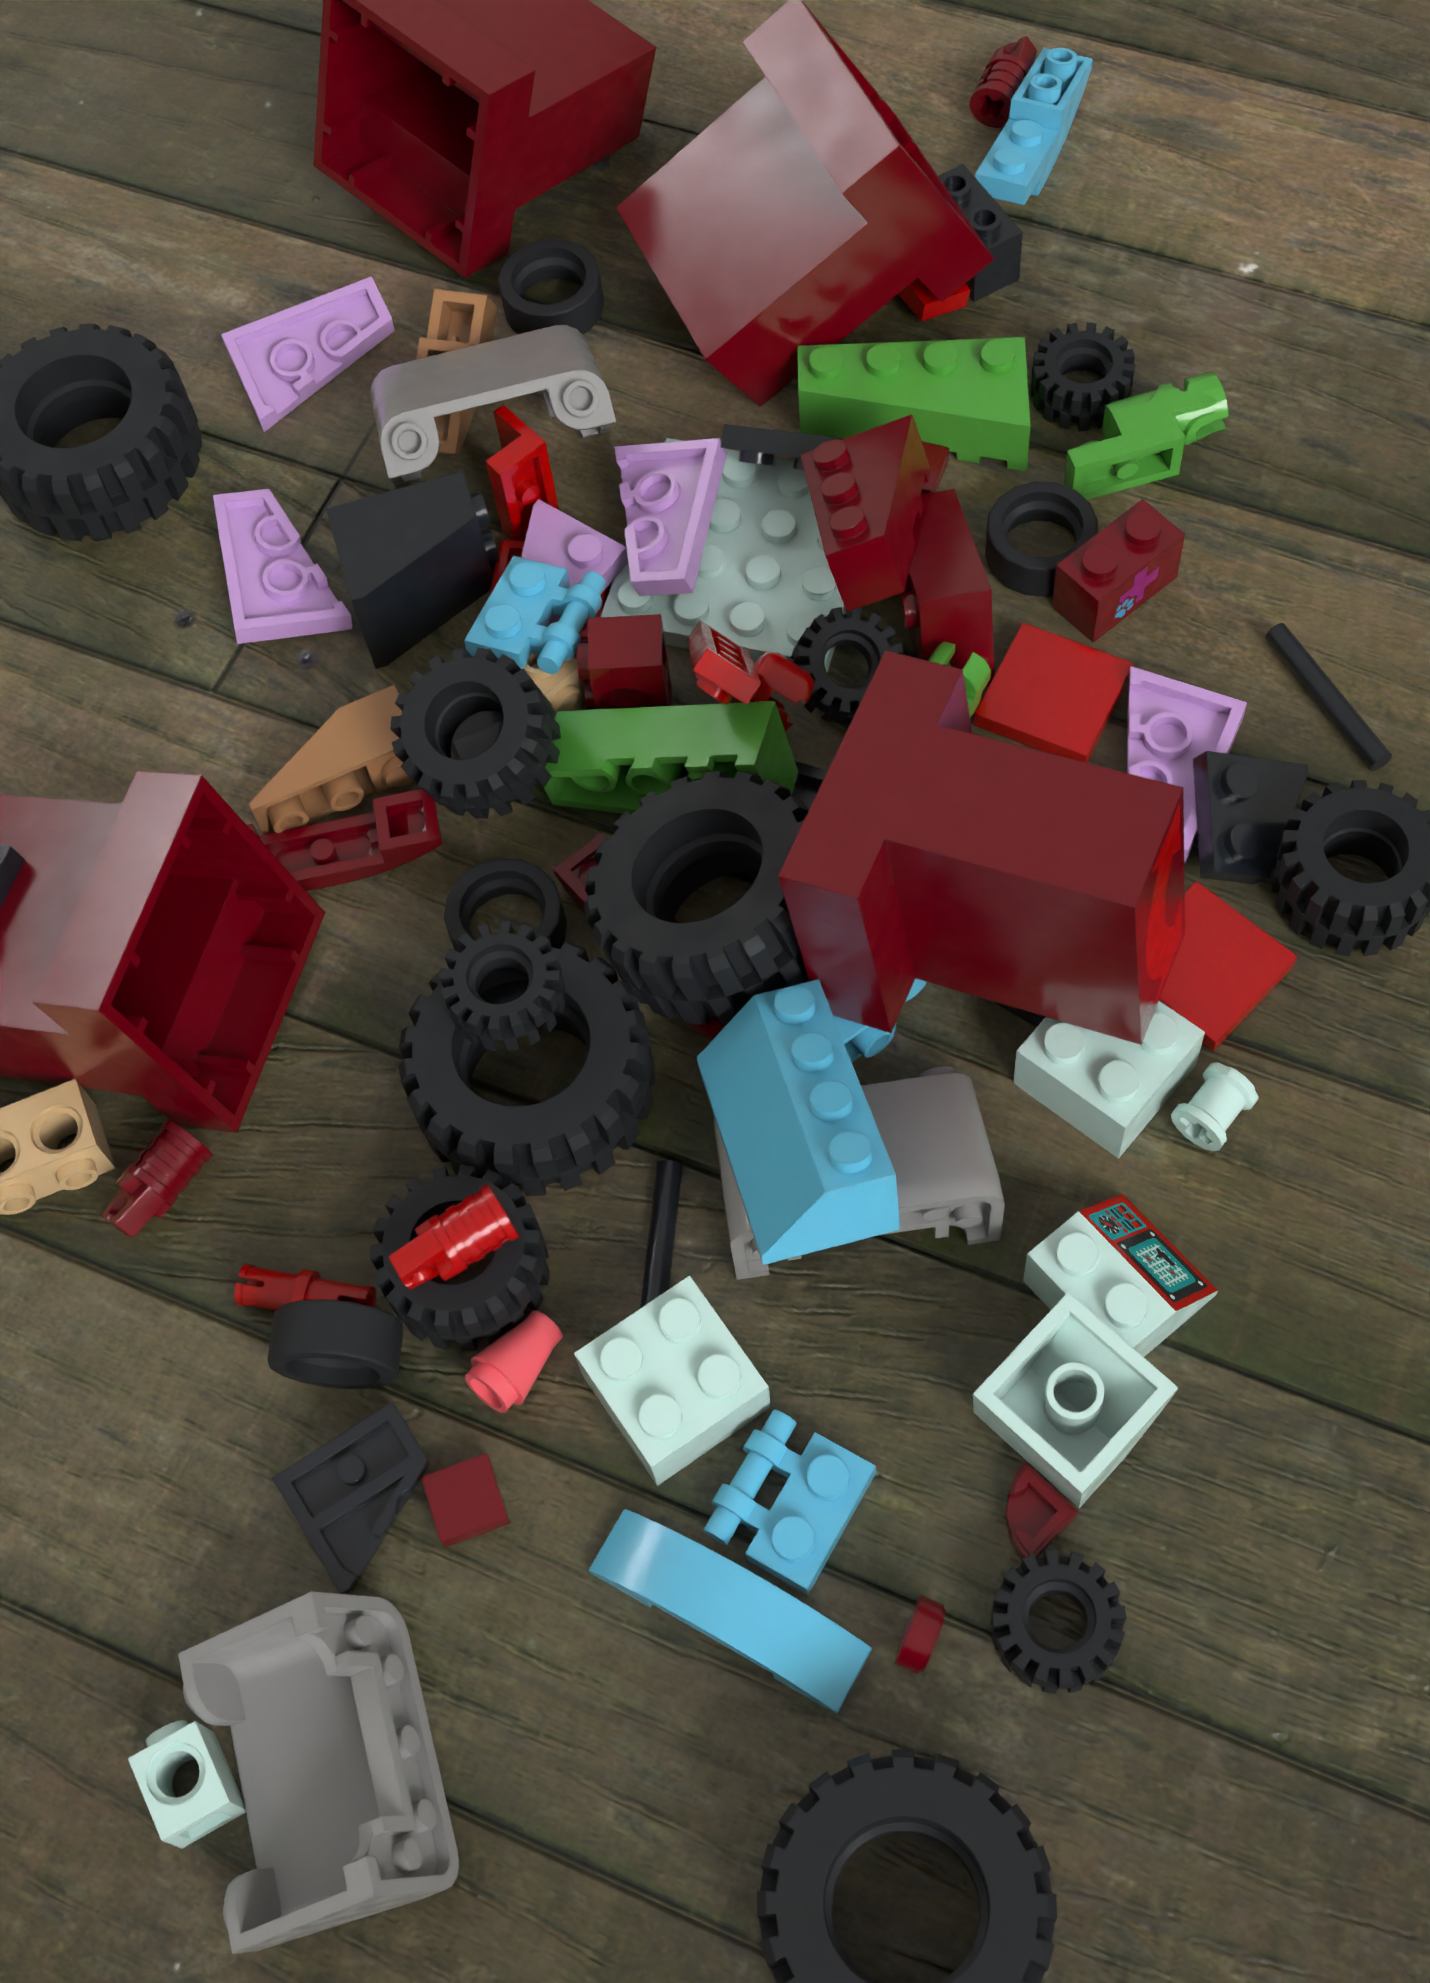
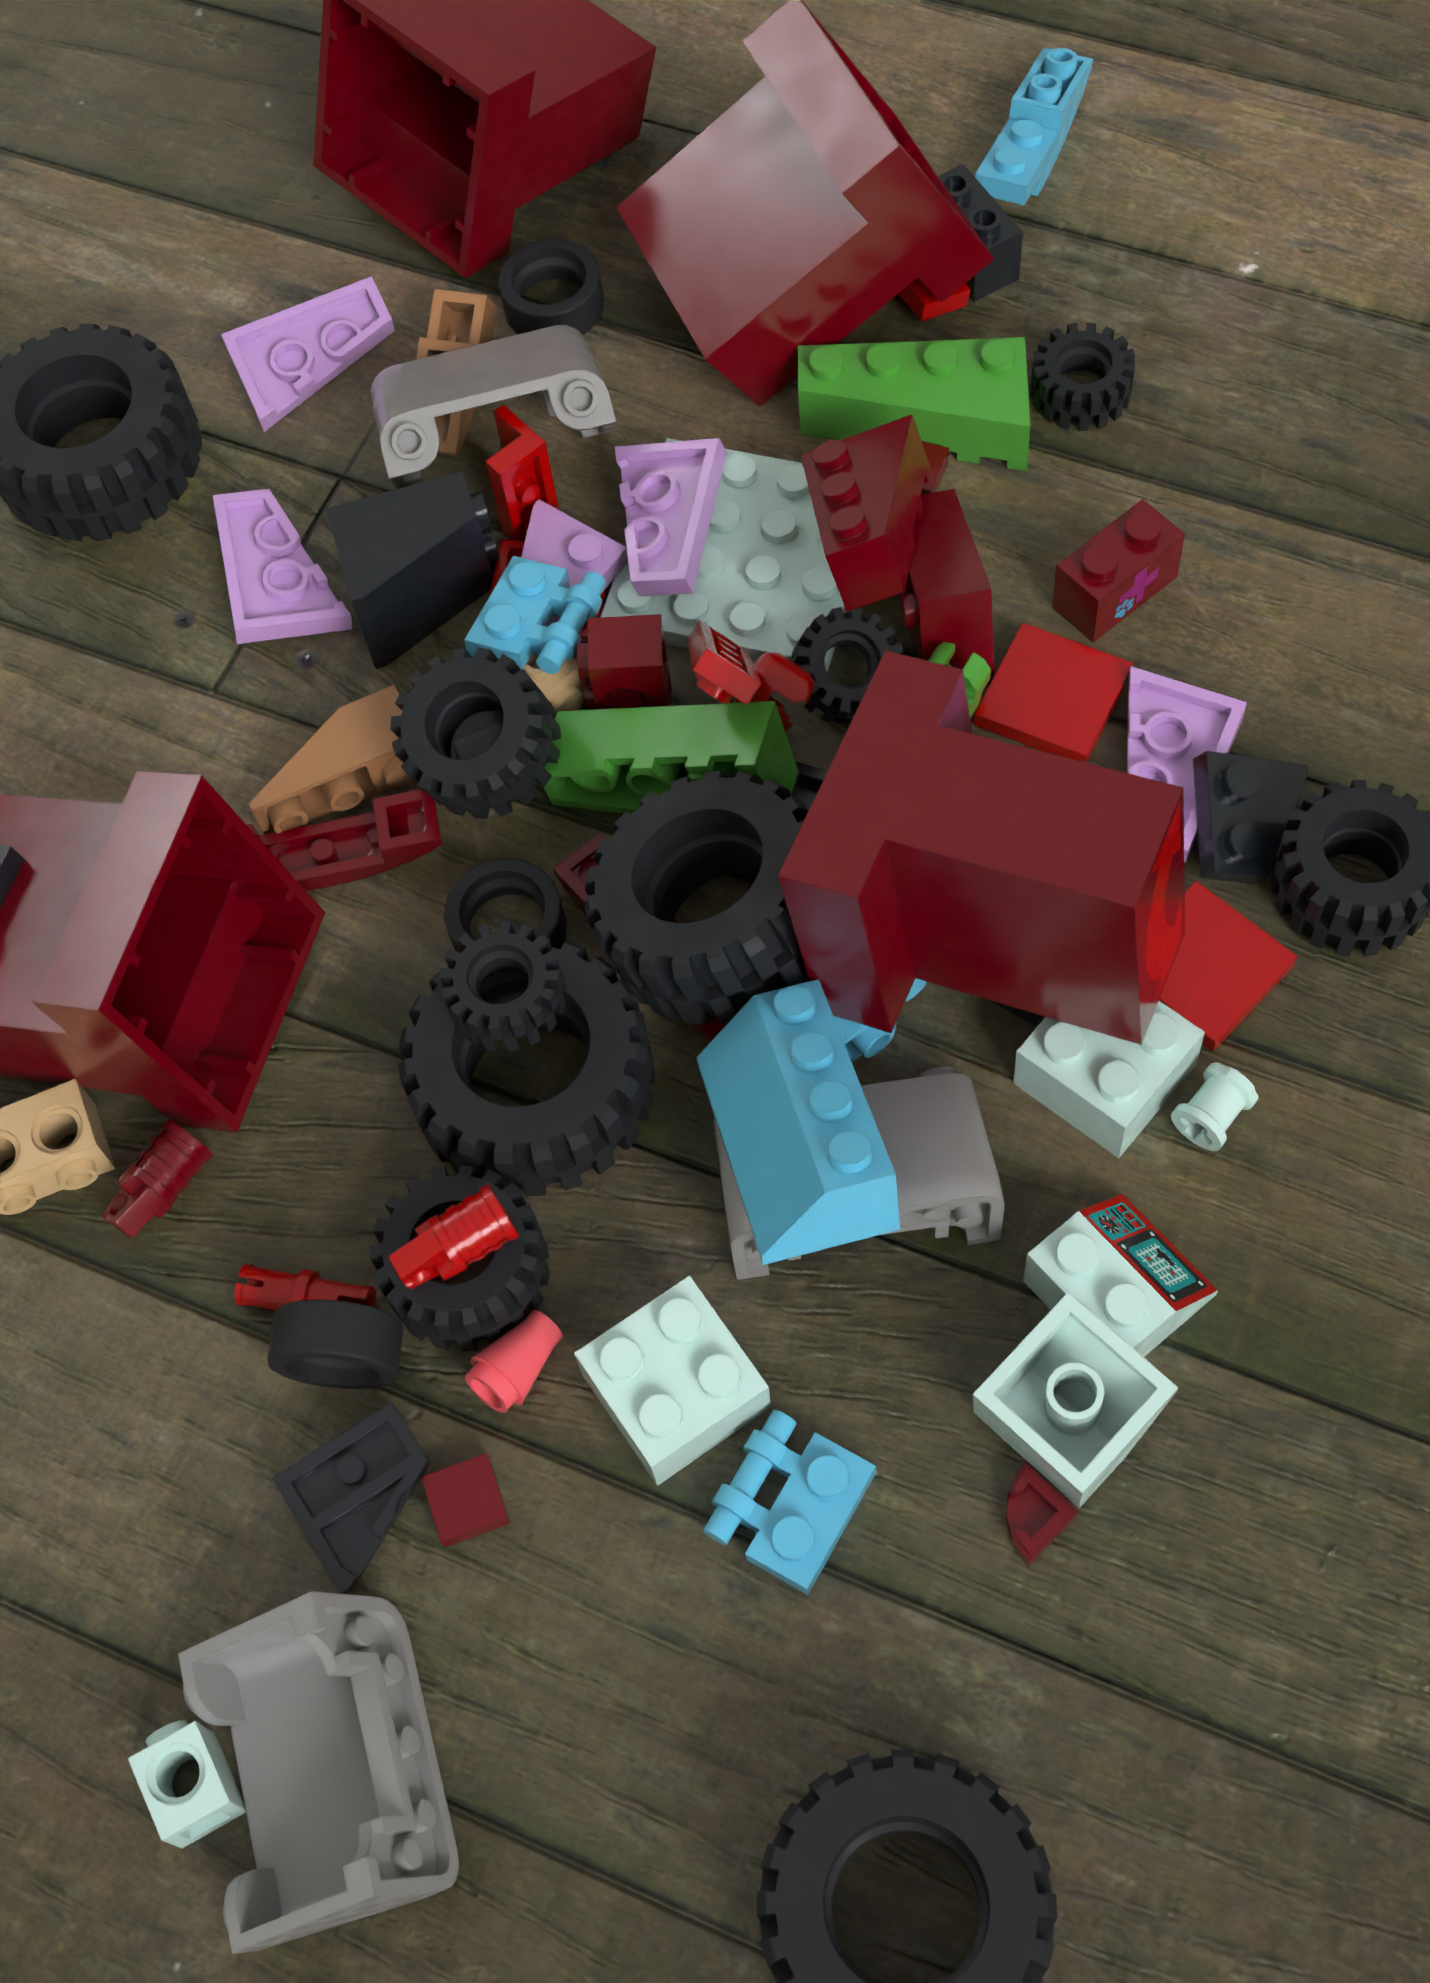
(662, 1230): black bar -> none
(732, 1608): medium azure slope -> none
(761, 444): black wing -> none
(920, 1635): dark red tile -> none
(1000, 81): dark red hinge -> none
(1035, 503): black tyre -> none
(1081, 1583): black tyre -> none
(1147, 436): bright green plate -> none
(1328, 697): black bar -> none

